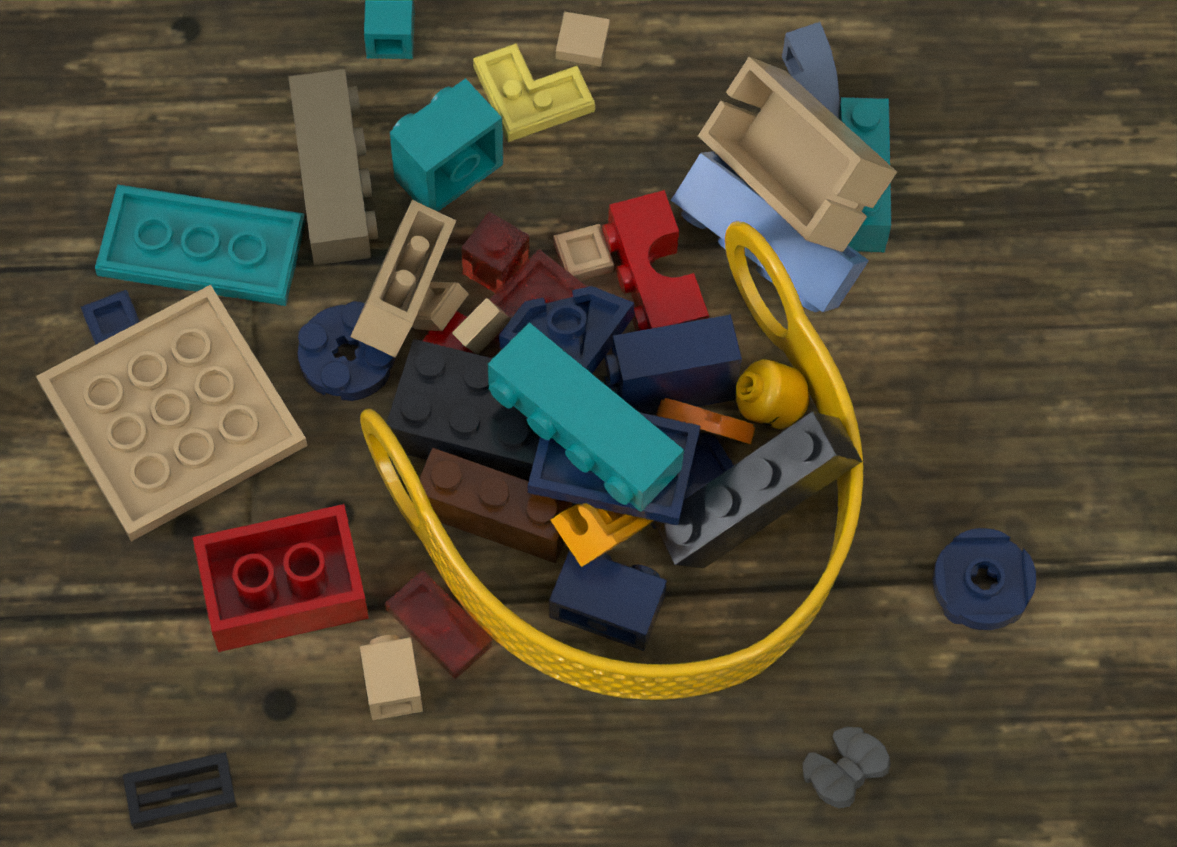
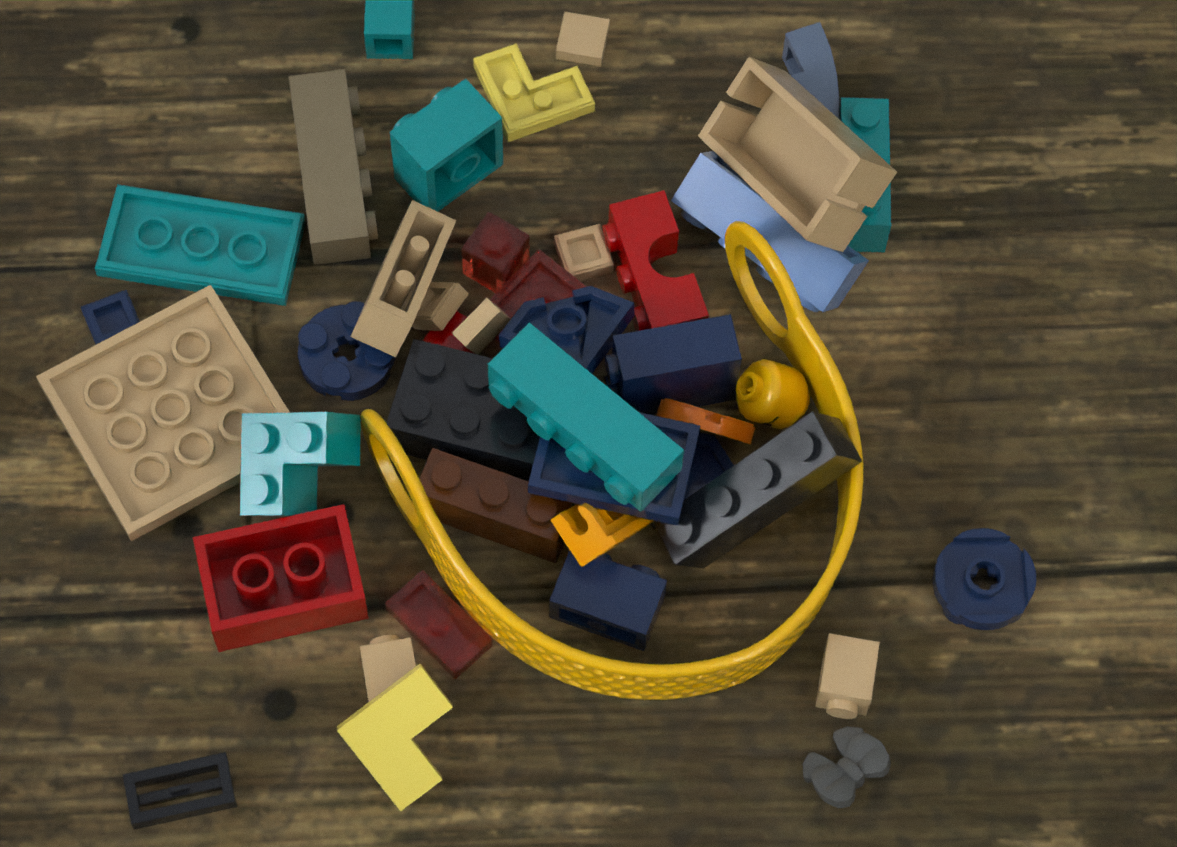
(284, 455): none -> brick
(384, 734): none -> light yellow tile
(847, 676): none -> tan brick

